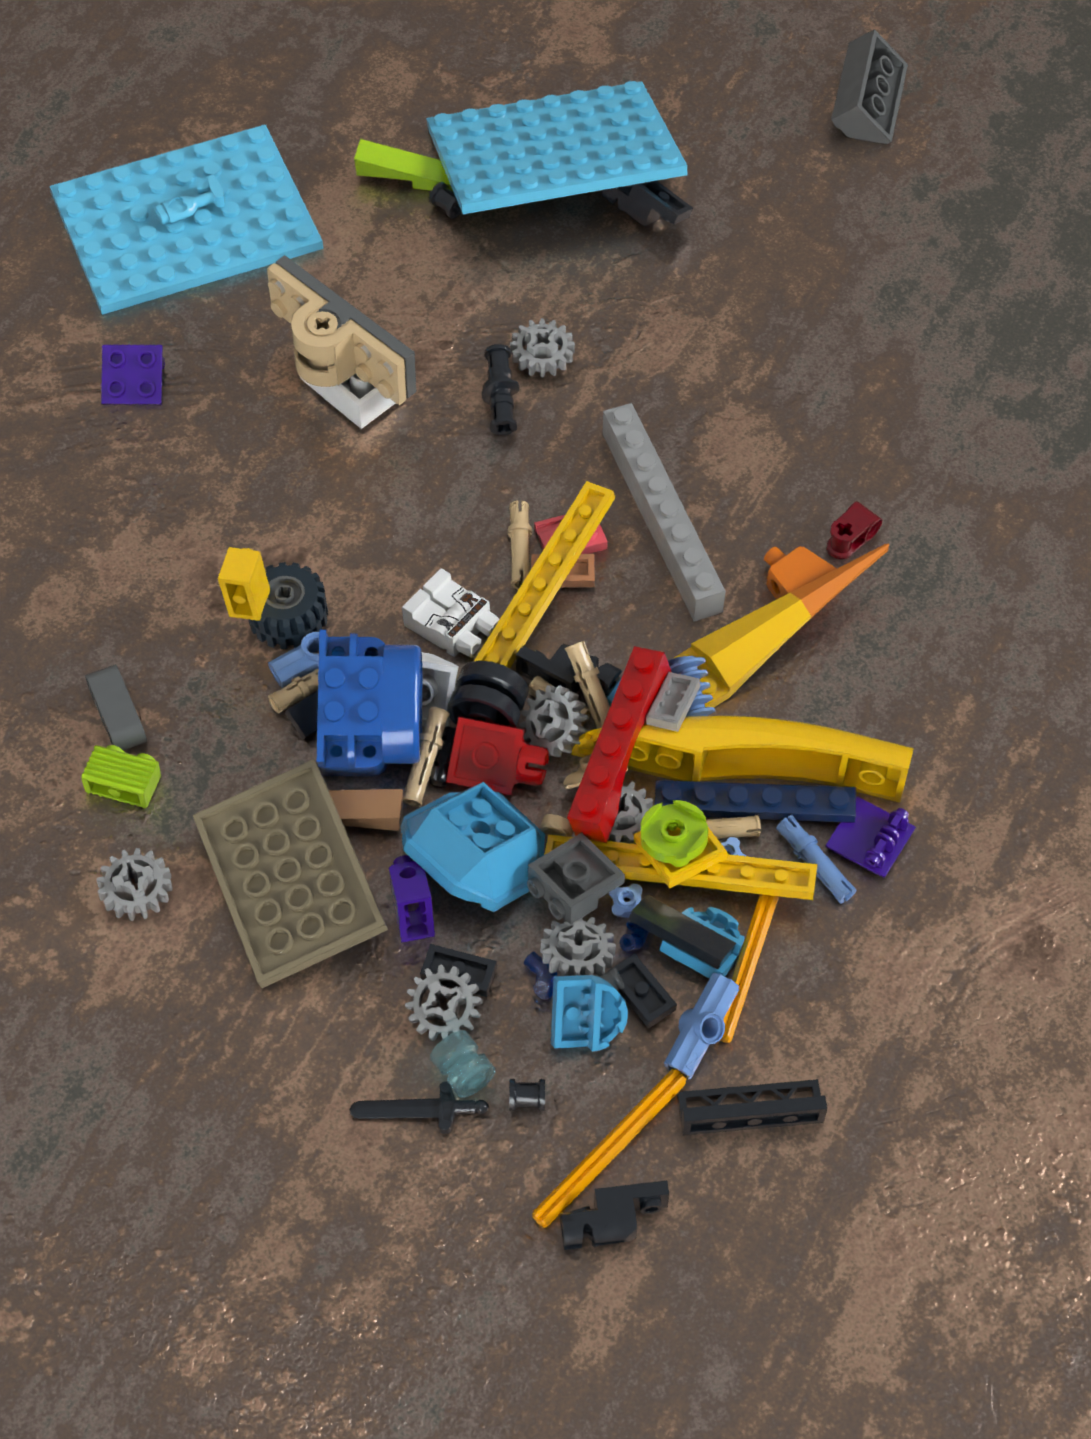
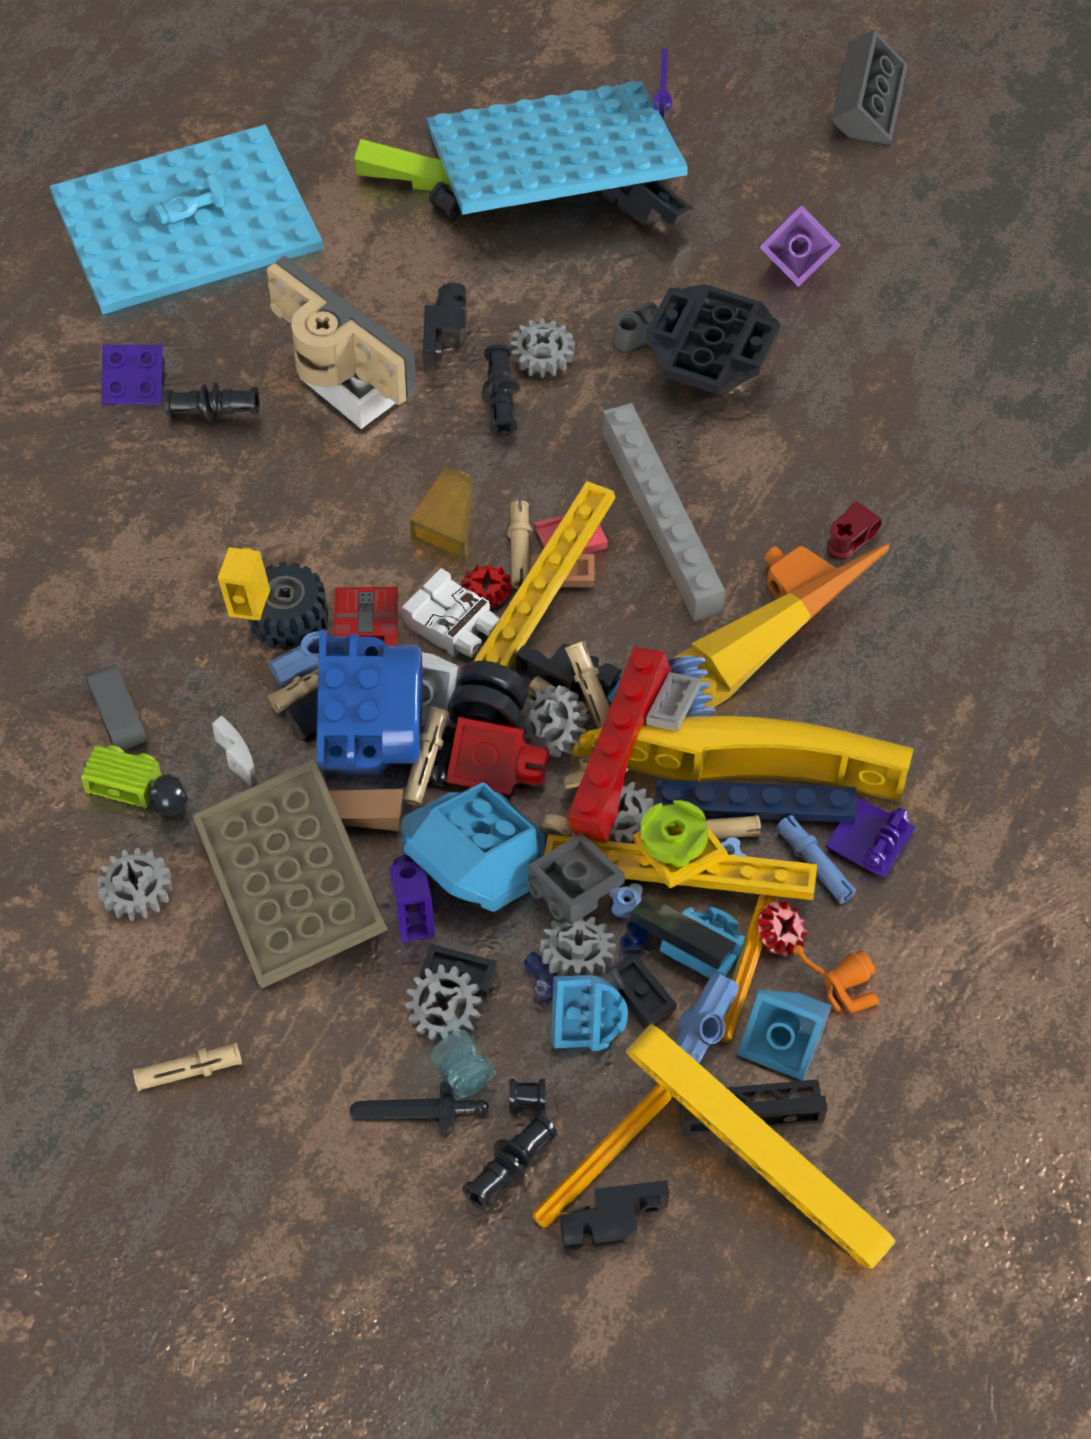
(149, 1077): none -> tan pin
(168, 795): none -> black piece
(212, 401): none -> black piece
(237, 752): none -> white slope
(367, 612): none -> red flag
(444, 323): none -> black plate
(446, 515): none -> clear yellow slope
(498, 590): none -> red gear
(509, 1160): none -> black piece
(632, 327): none -> dark grey piece
(663, 96): none -> dark purple flag
(711, 337): none -> black piece
(761, 1147): none -> yellow beam
(770, 928): none -> red gear
(784, 1031): none -> dark azure slope
(799, 245): none -> medium lavender slope
(851, 971): none -> orange piece

